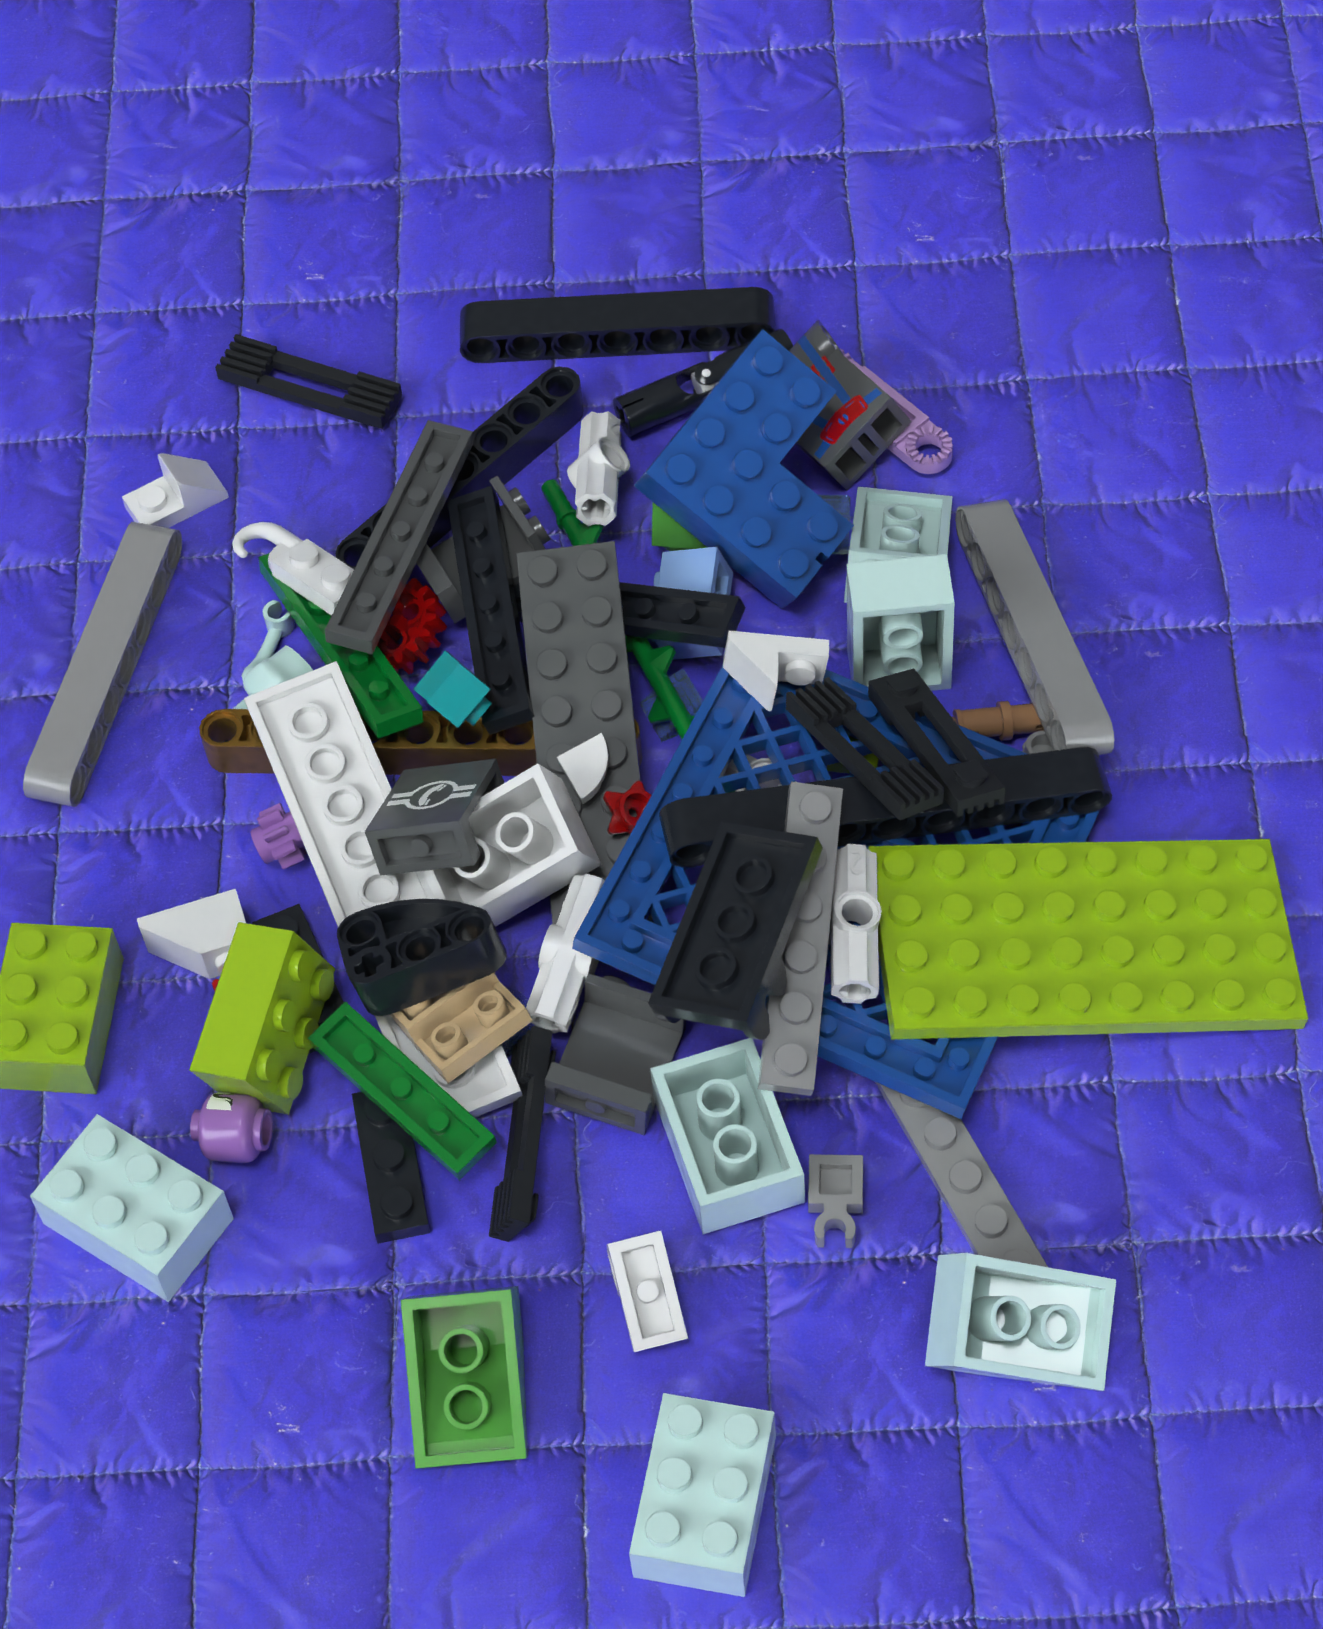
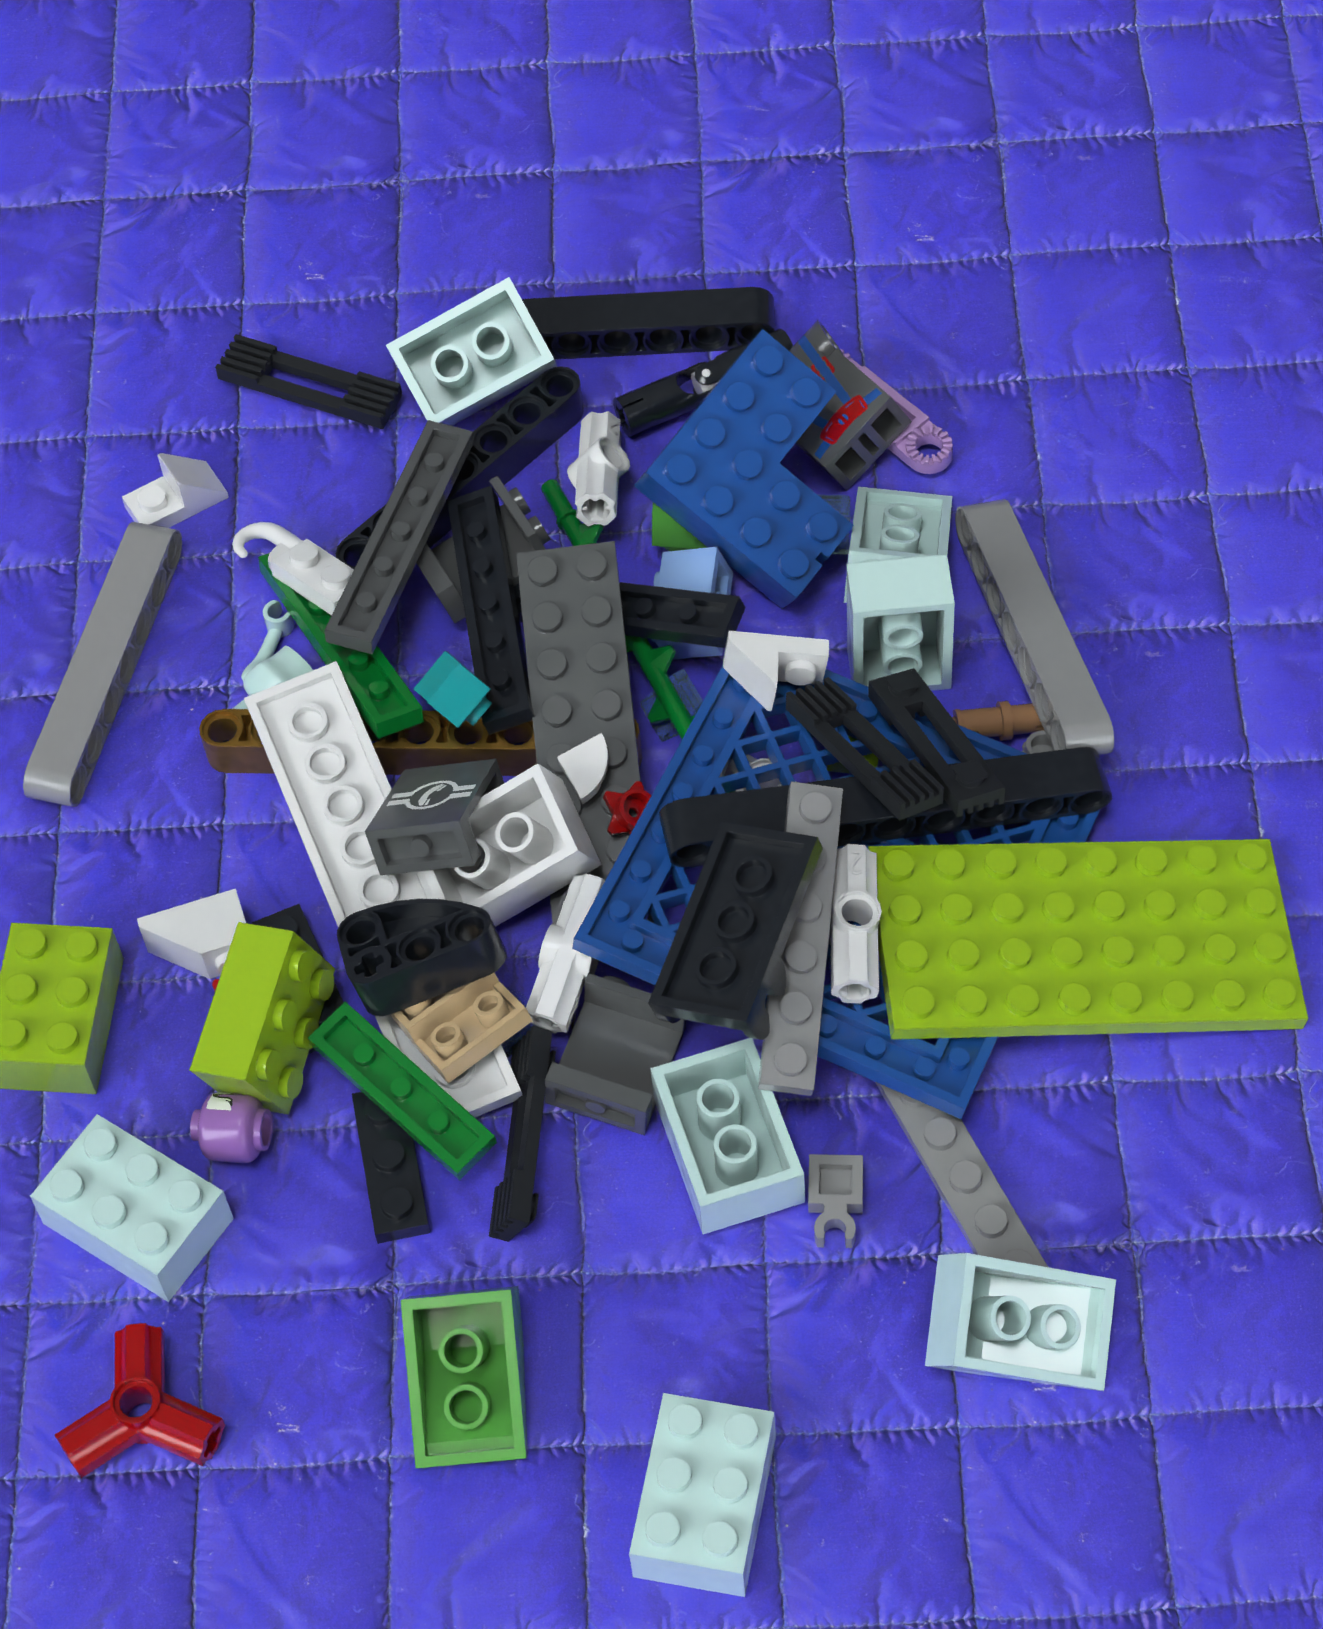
(140, 1380): none -> red piece
(278, 837): medium lavender gear -> none
(417, 621): red gear -> none
(472, 355): none -> light aqua brick
(646, 1291): white plate -> none

